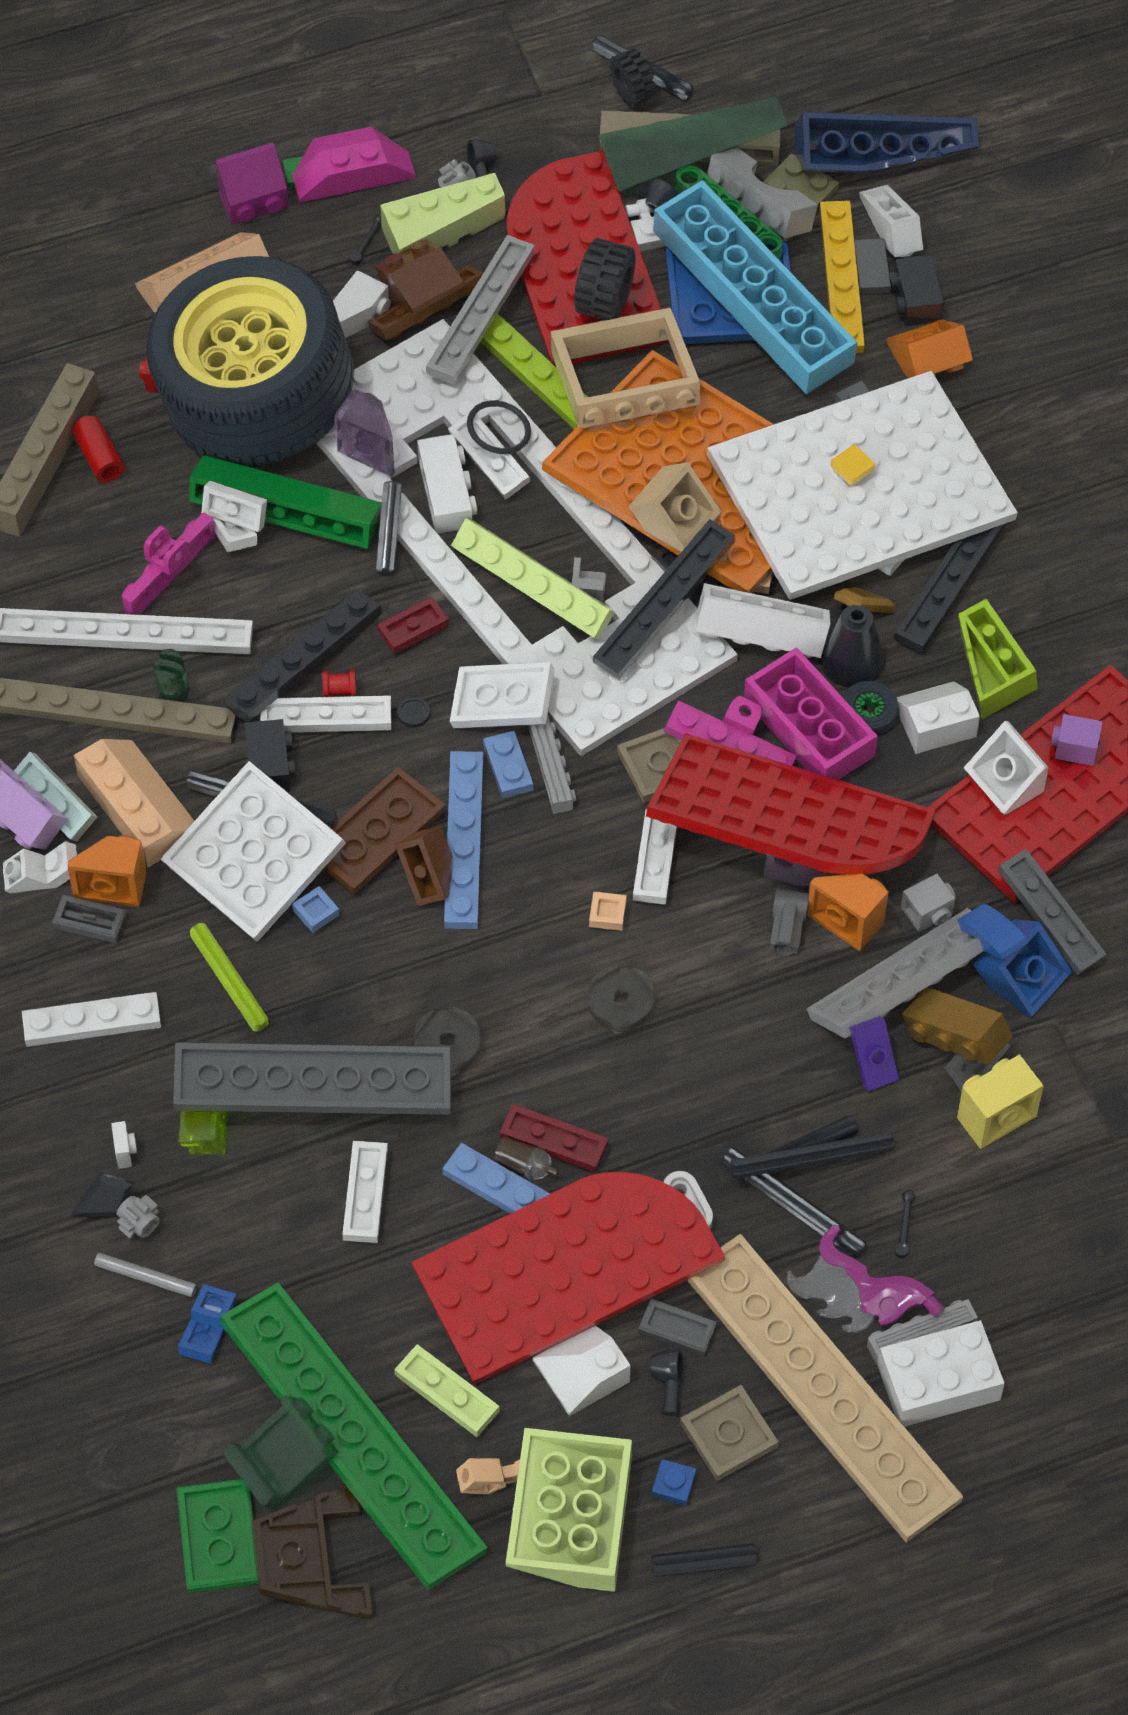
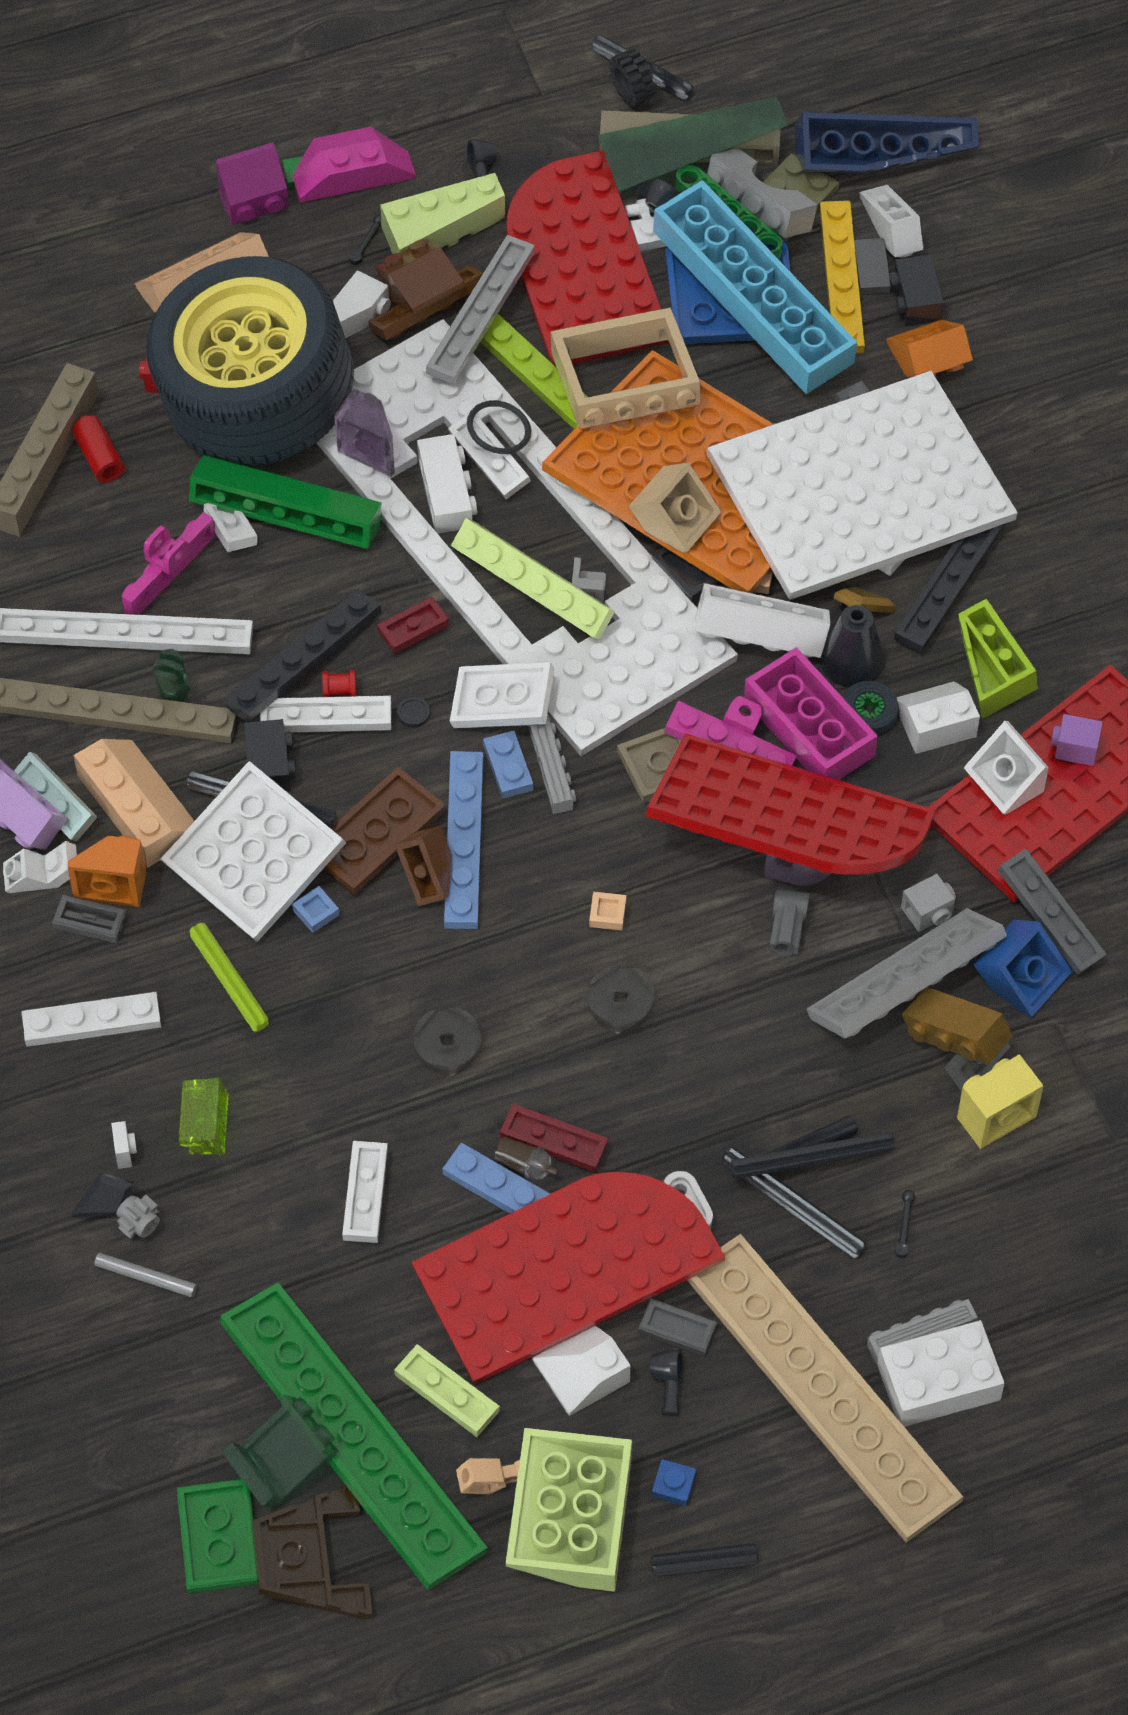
(204, 1330): blue slope -> none
(234, 506): white plate -> none
(311, 1078): dark grey plate -> none
(389, 527): axle -> none
(455, 173): light grey gear -> none
(604, 279): black tyre -> none
(654, 861): white plate -> none
(664, 599): black plate -> none
(729, 1432): dark tan plate -> none
(848, 906): orange slope -> none
(852, 465): yellow tile -> none
(855, 1294): piece -> none
(874, 1053): dark purple plate -> none
(993, 930): blue slope -> none

